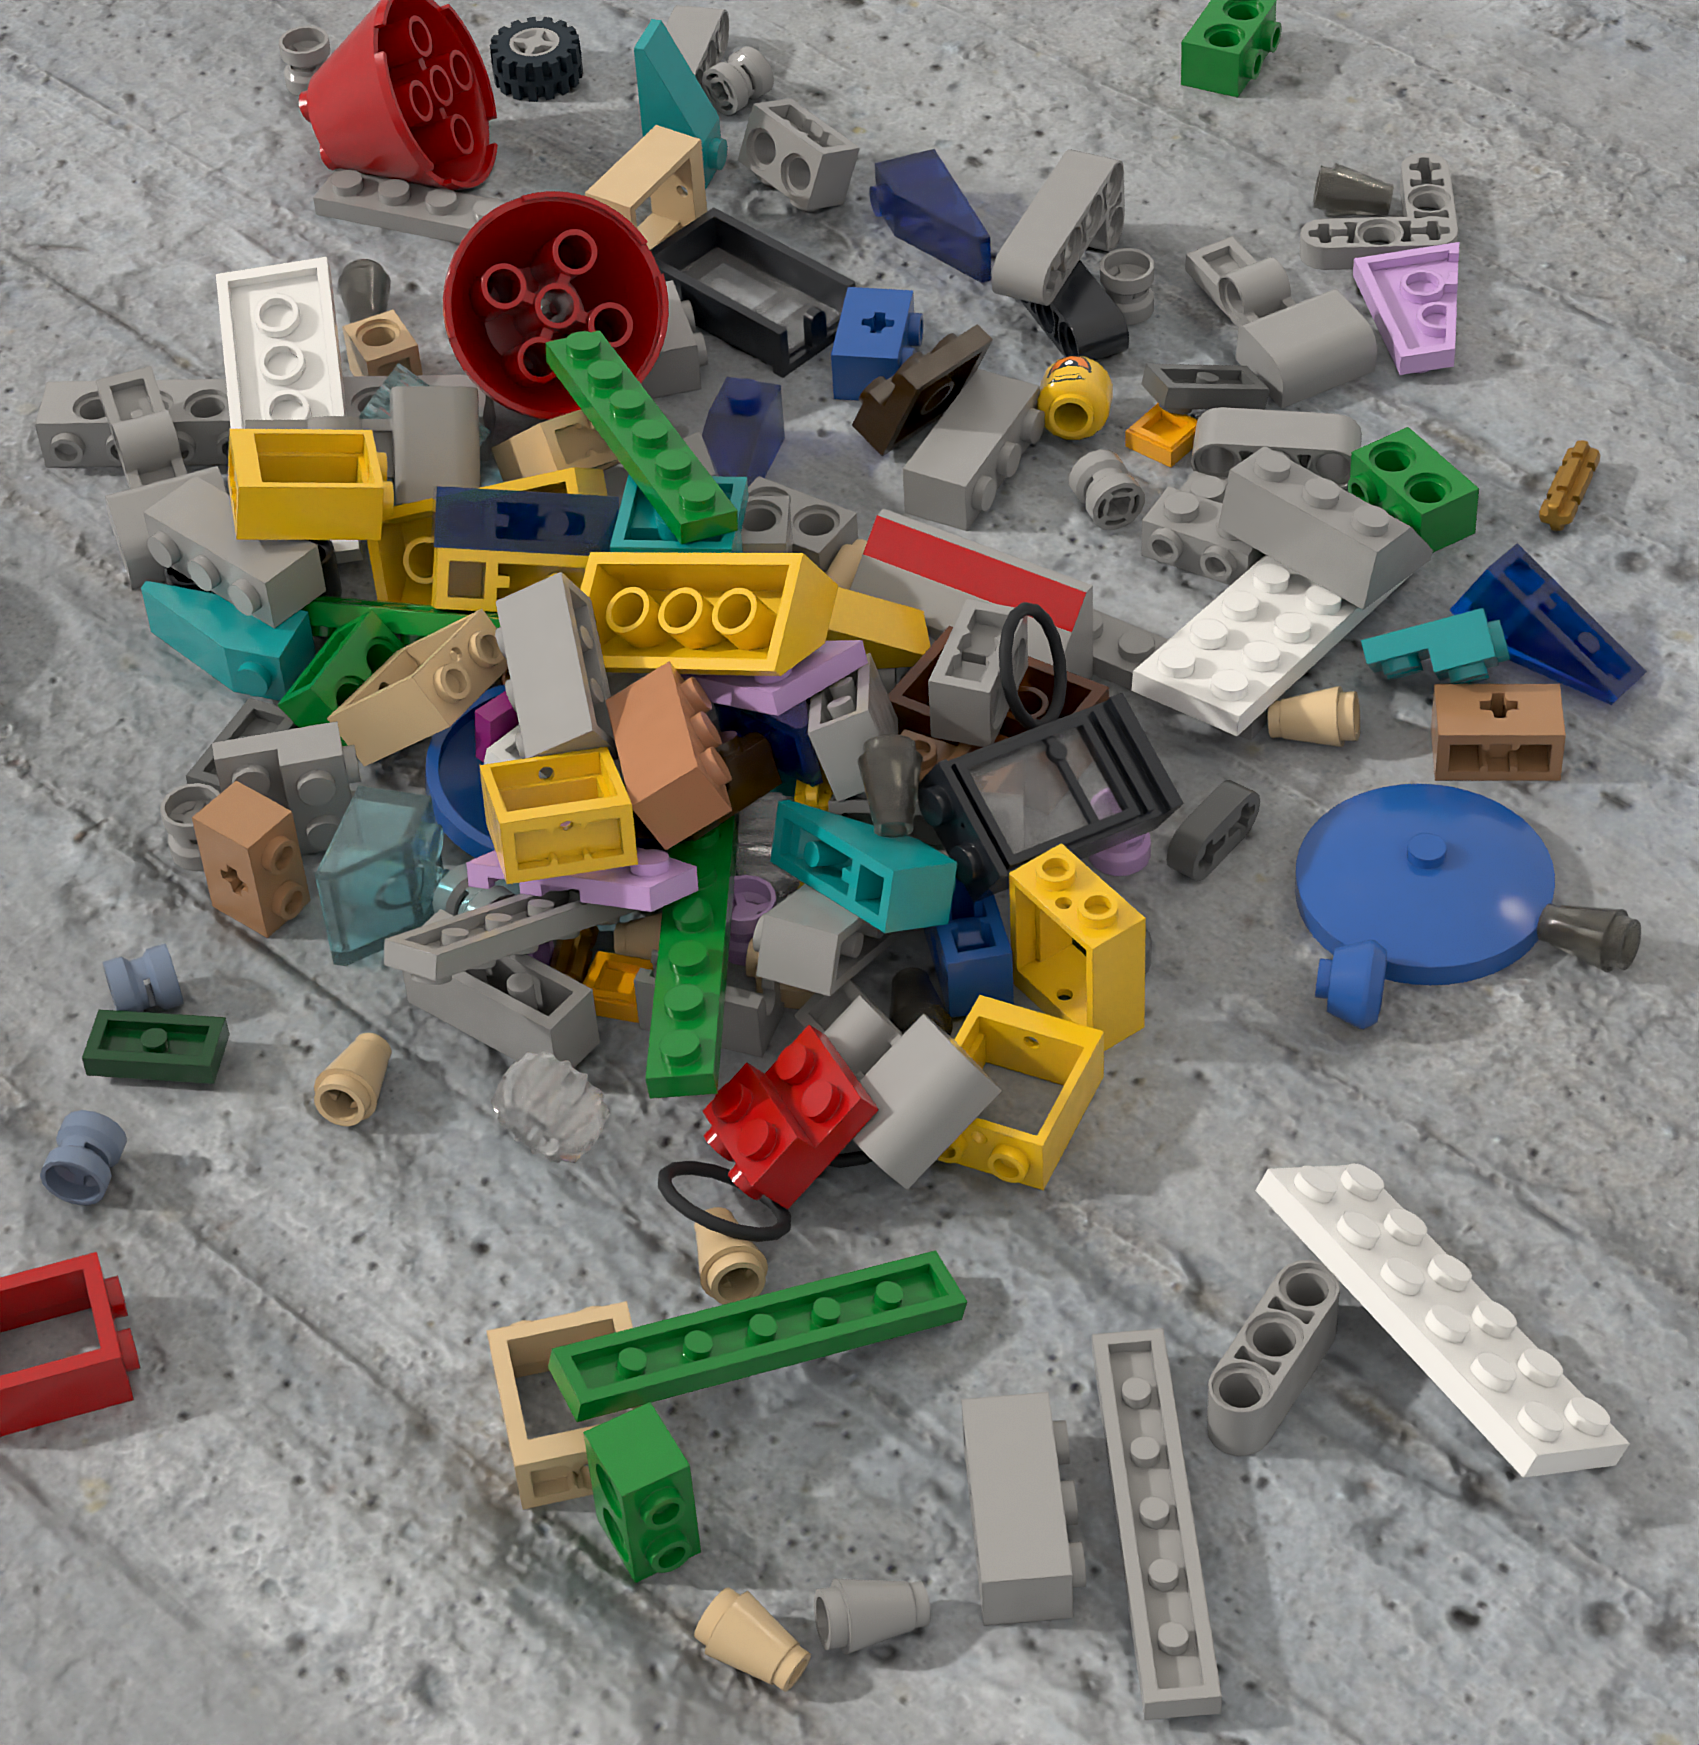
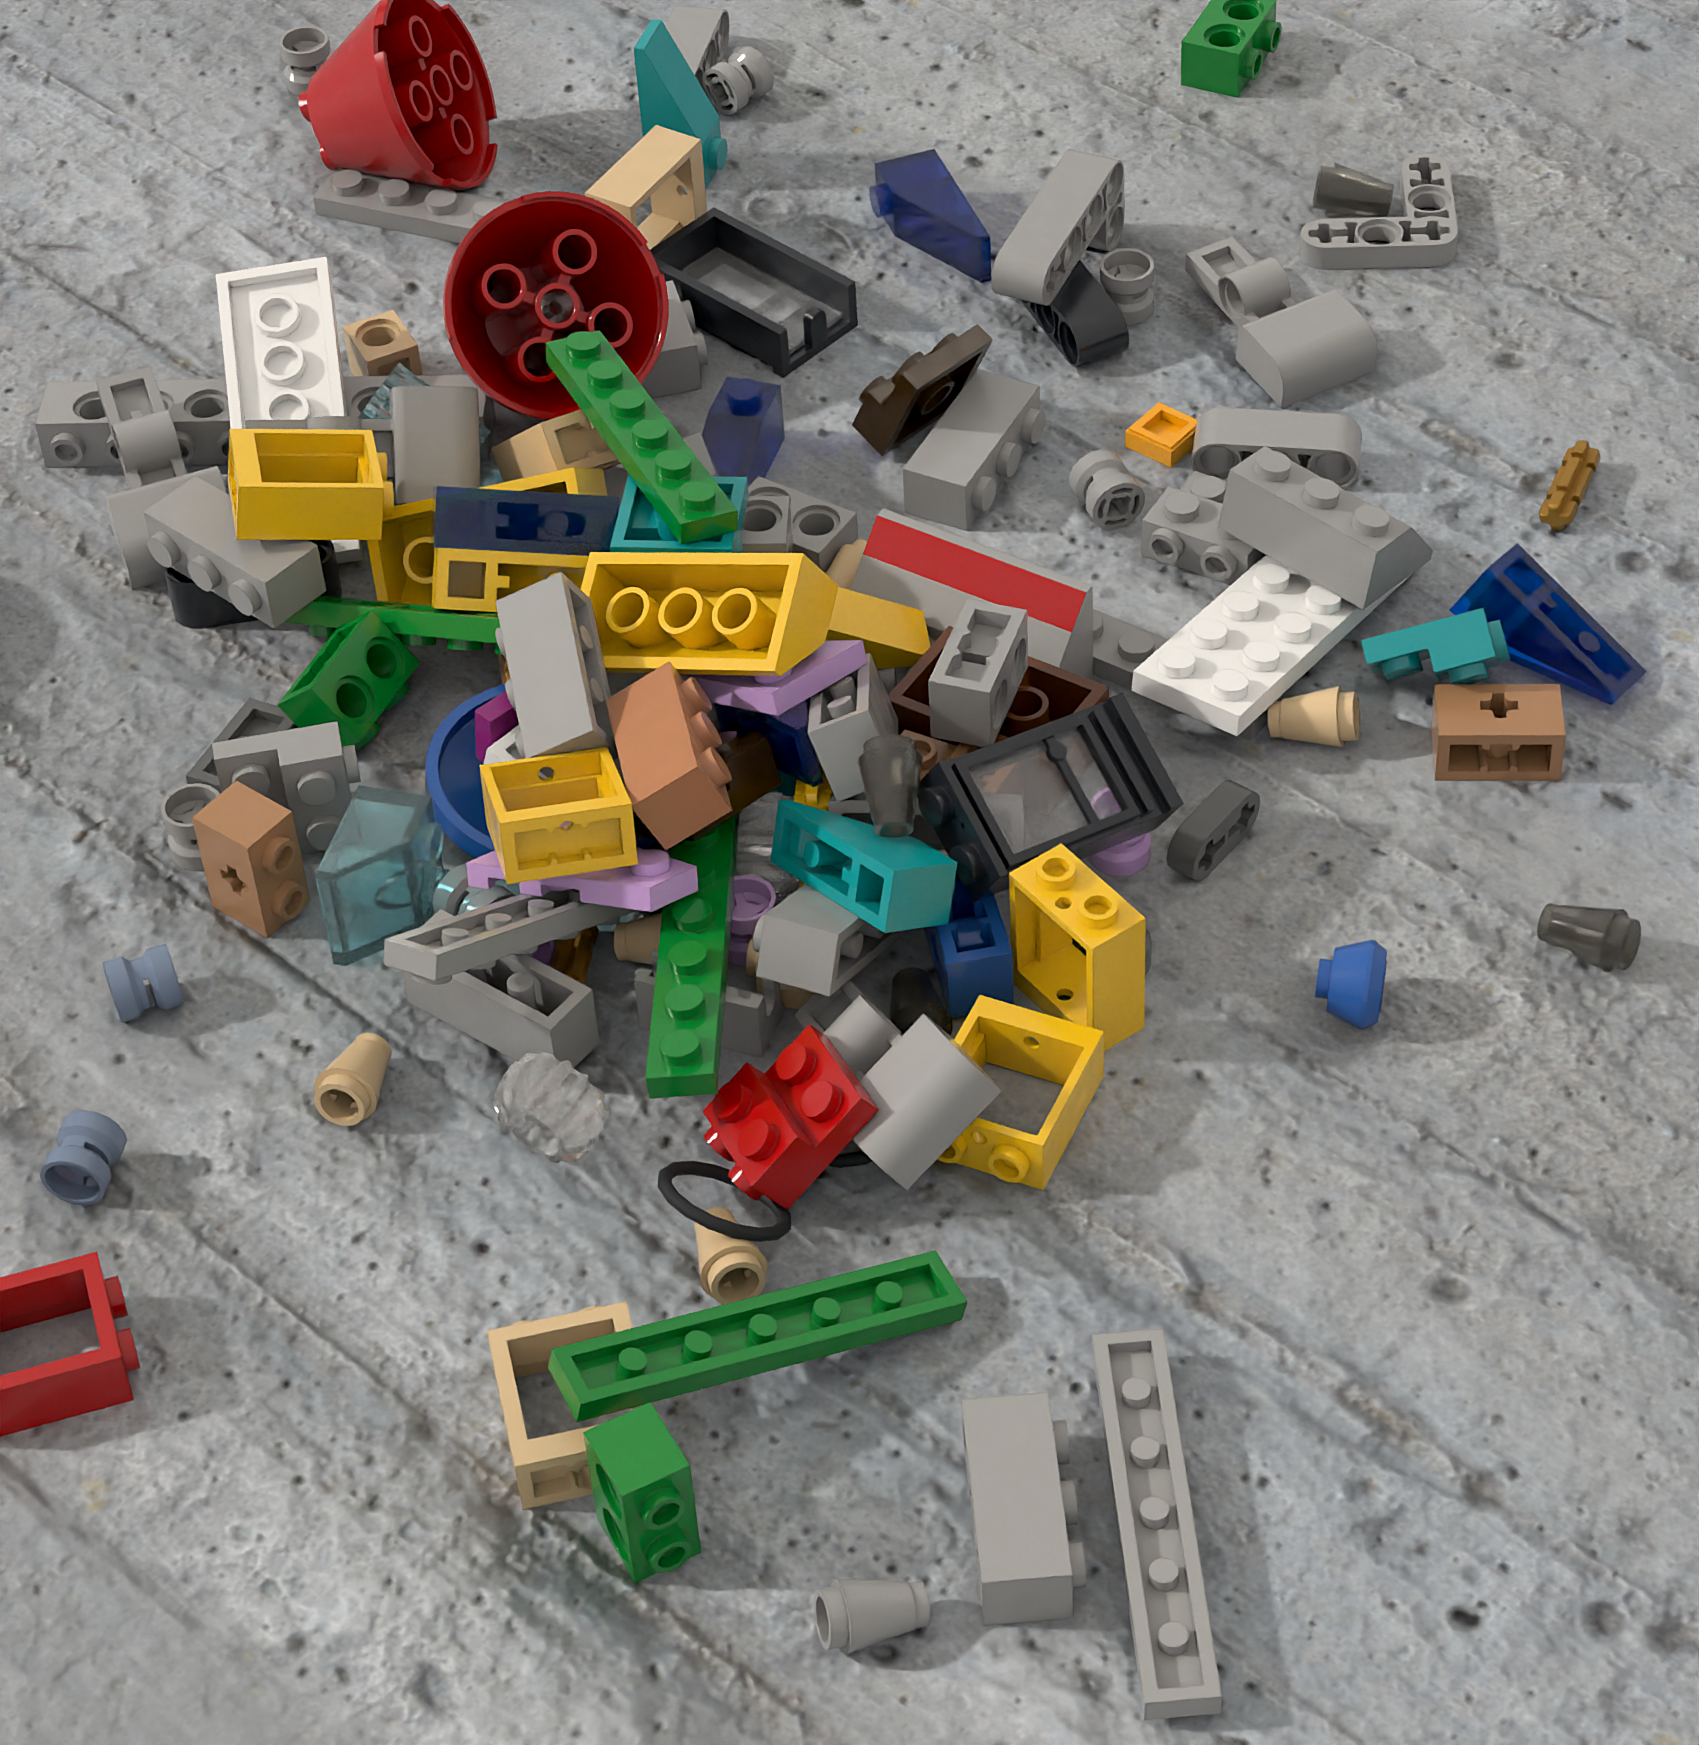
(156, 1046): dark green plate -> none
(229, 644): teal slope -> none
(364, 289): clear smoke cone -> none
(421, 688): tan window -> none
(536, 59): black wheel -> none
(612, 984): light orange tile -> none
(751, 1639): tan cone -> none
(798, 154): light grey brick -> none
(873, 338): blue brick -> none
(1006, 665): black piece -> none
(1075, 397): yellow head -> none
(1189, 387): dark grey plate -> none
(1272, 1358): light grey beam -> none
(1413, 304): lavender wing -> none
(1415, 487): green brick -> none
(1430, 877): blue dish -> none
(1444, 1319): white plate -> none

